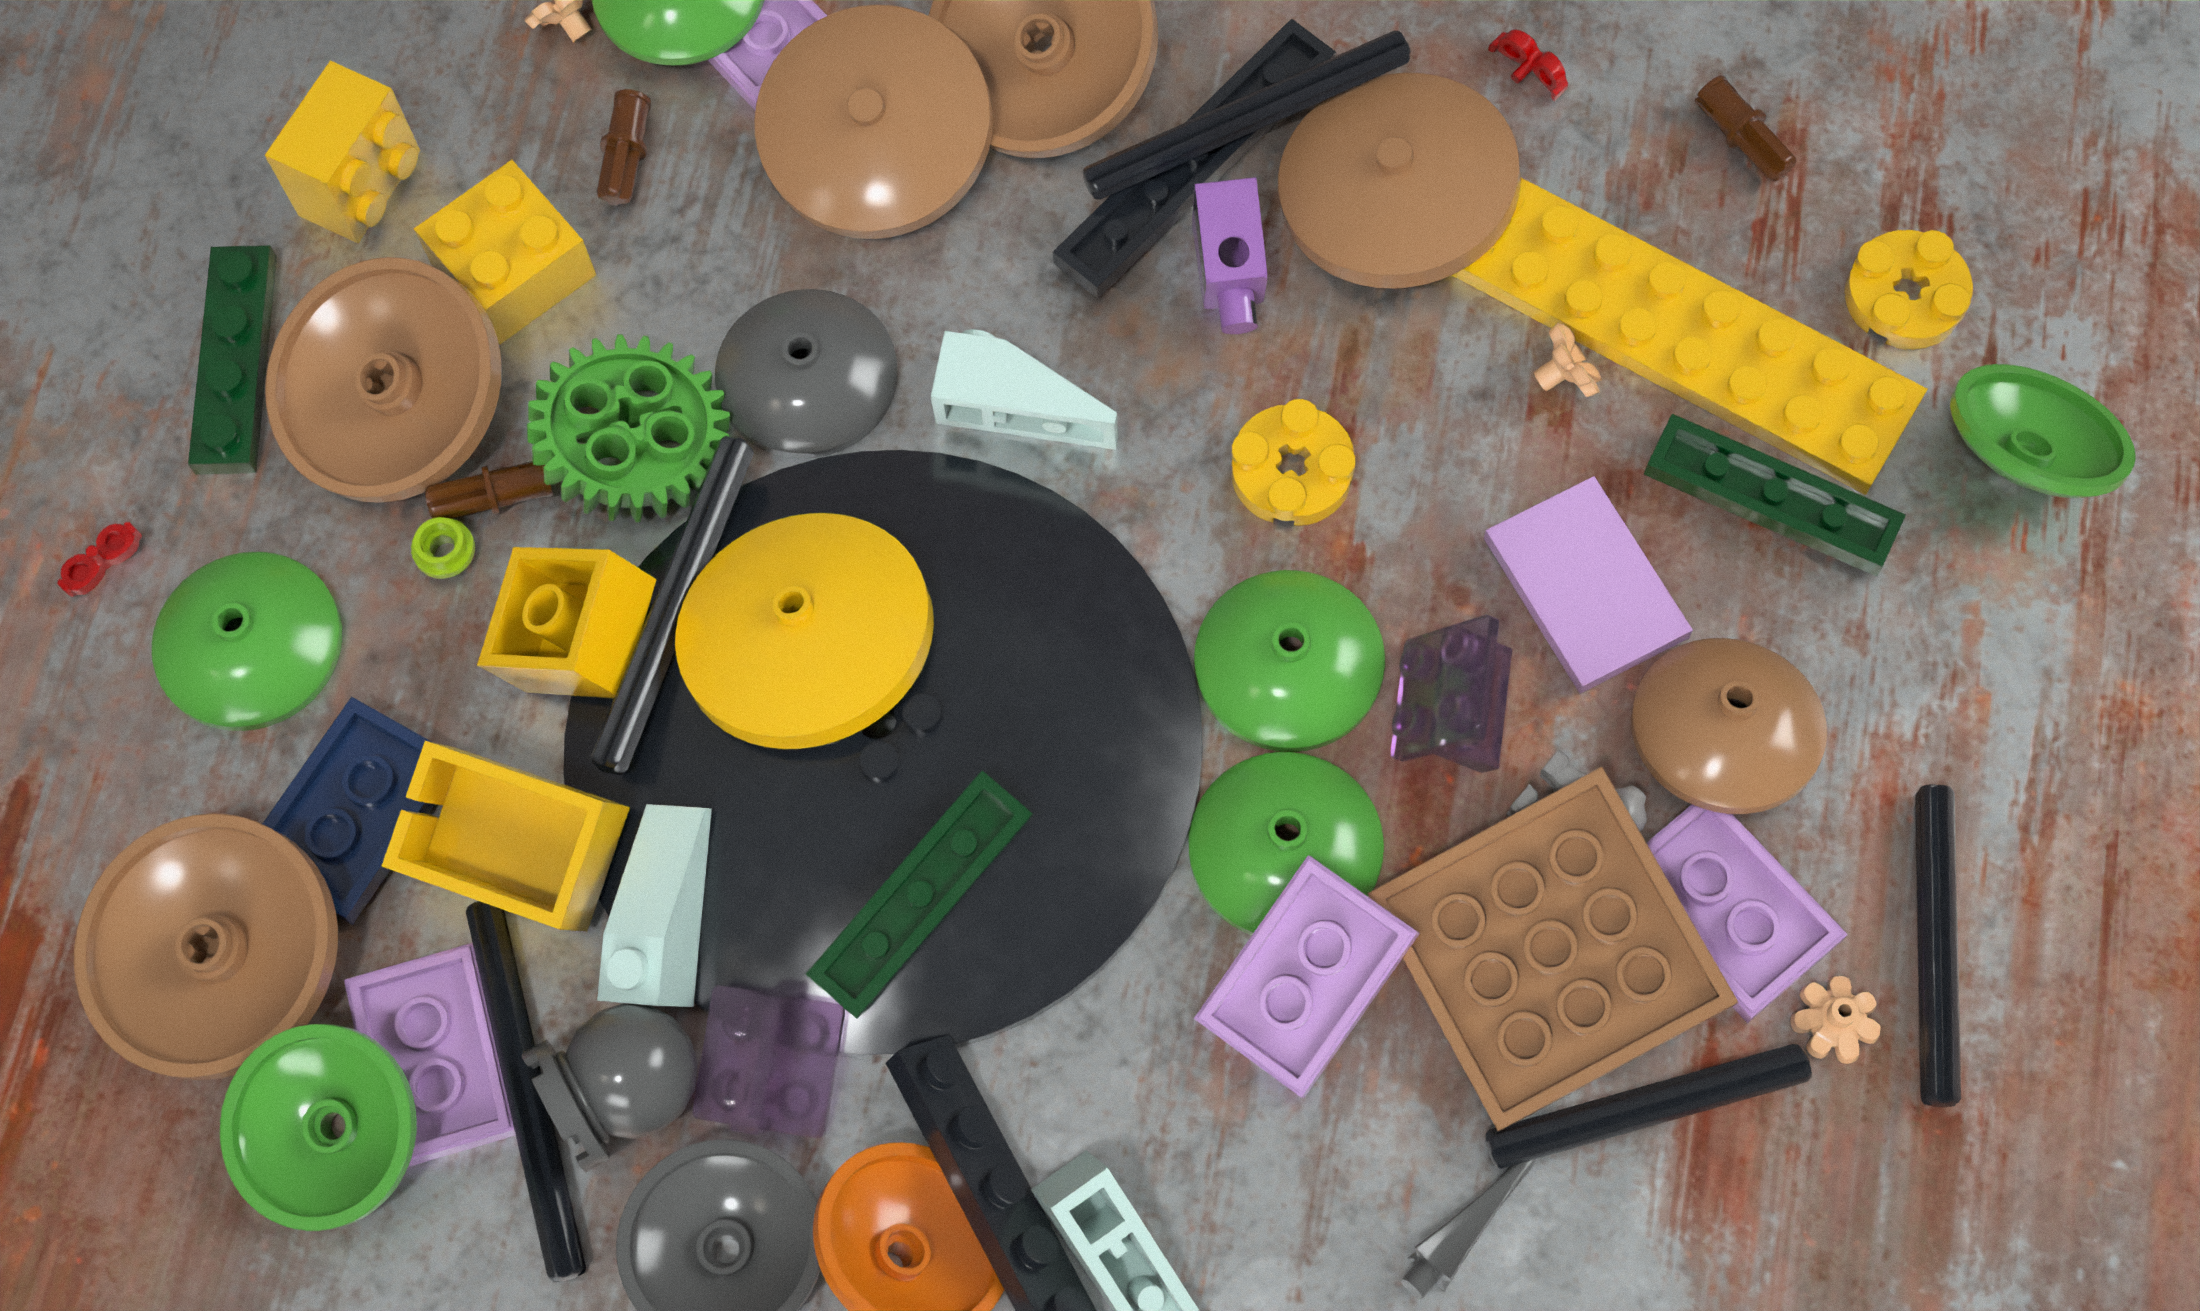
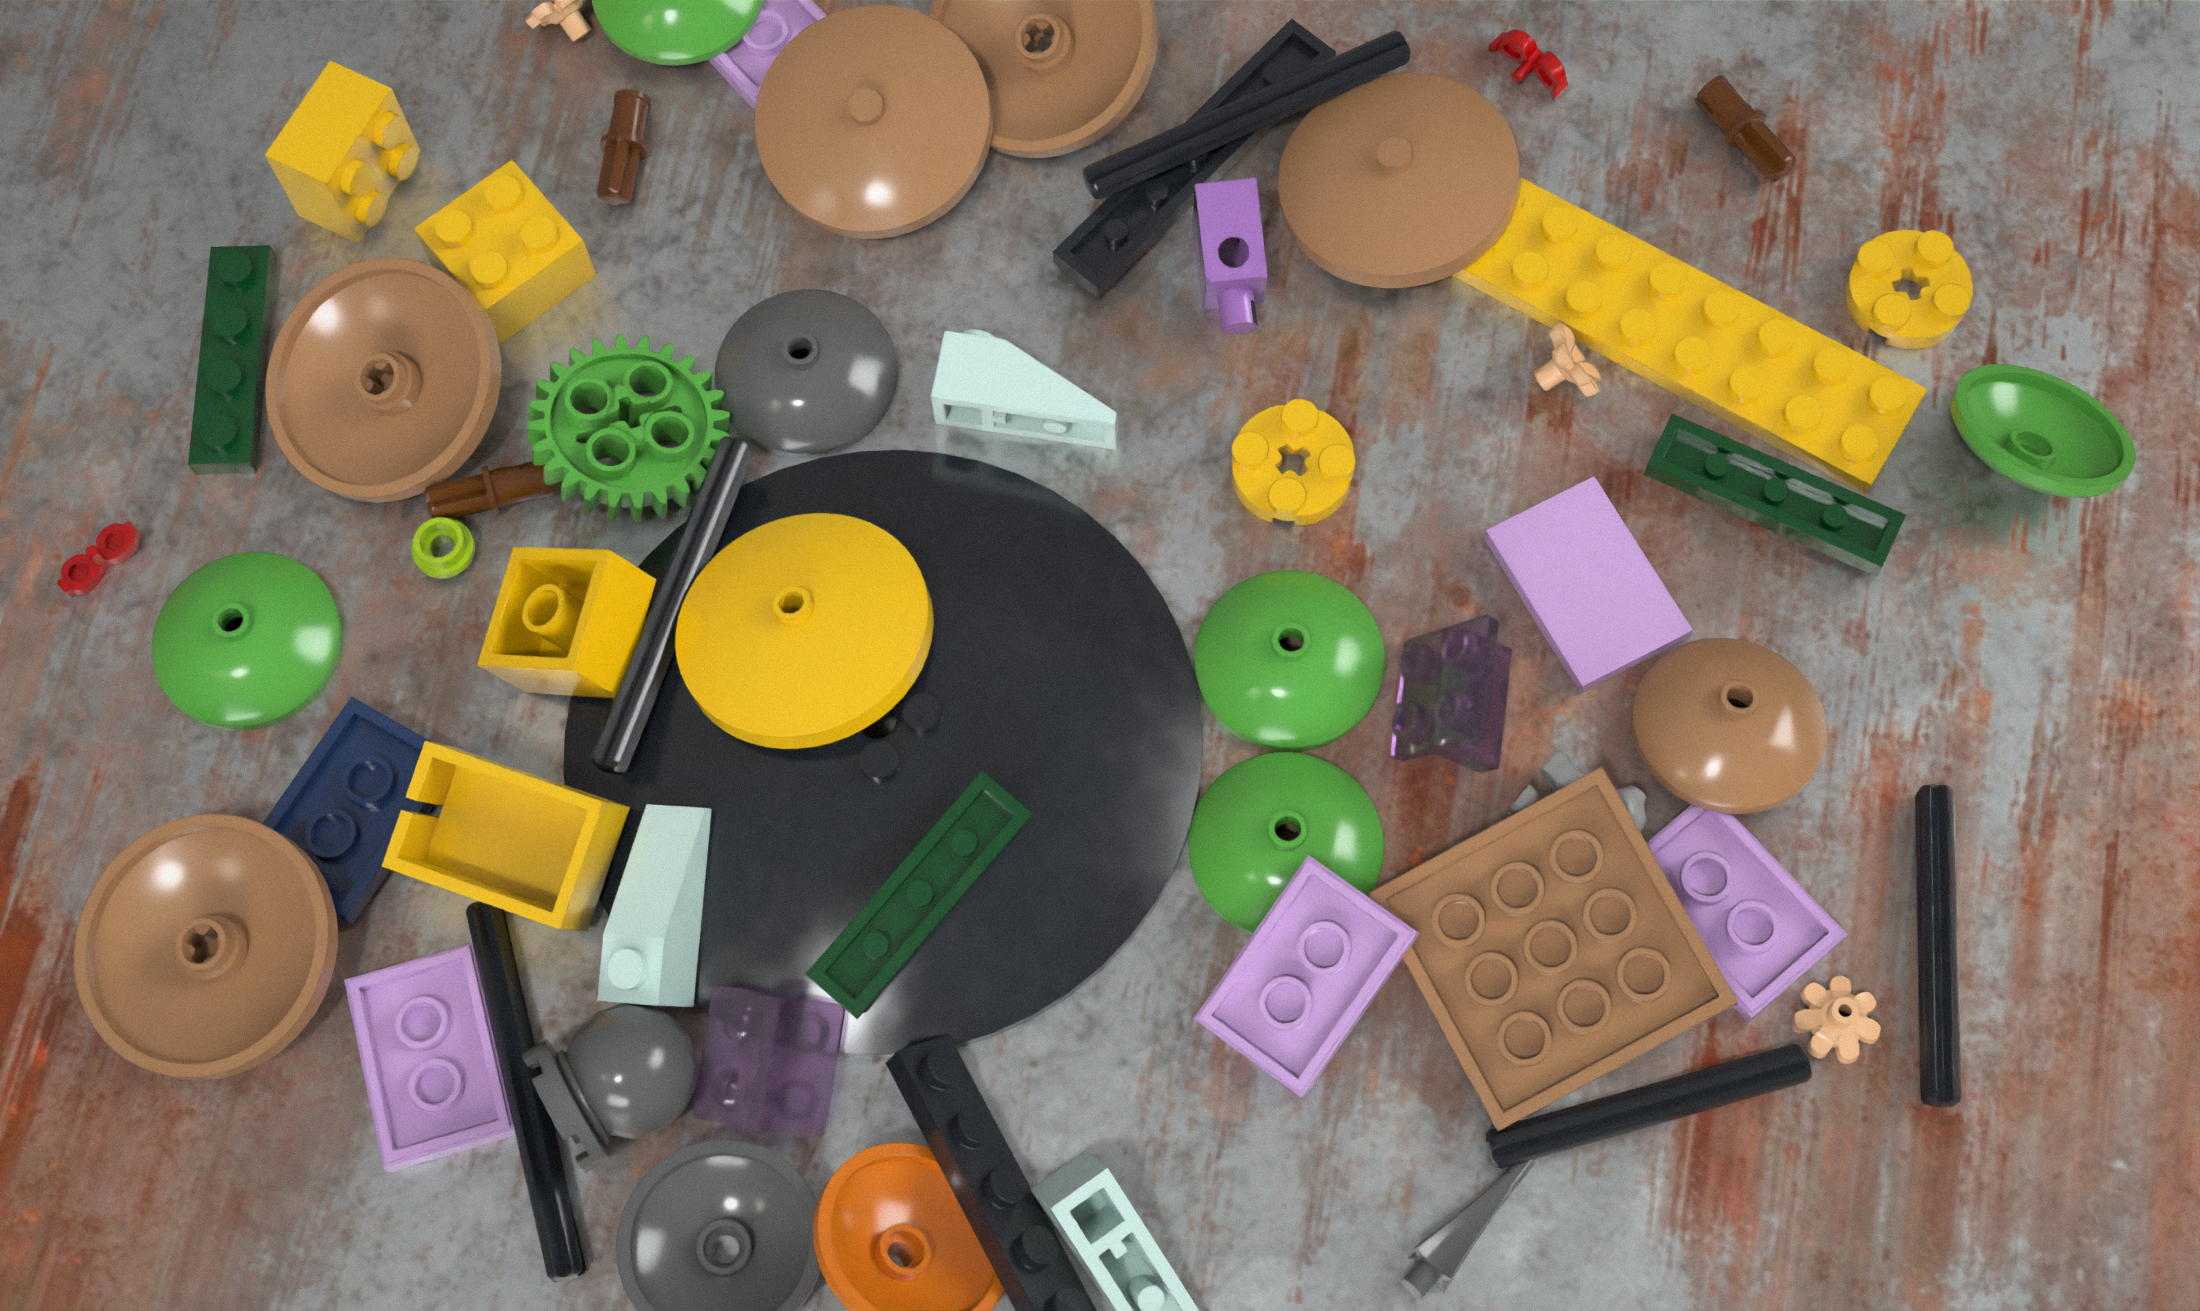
(281, 1132): bright green dish -> none

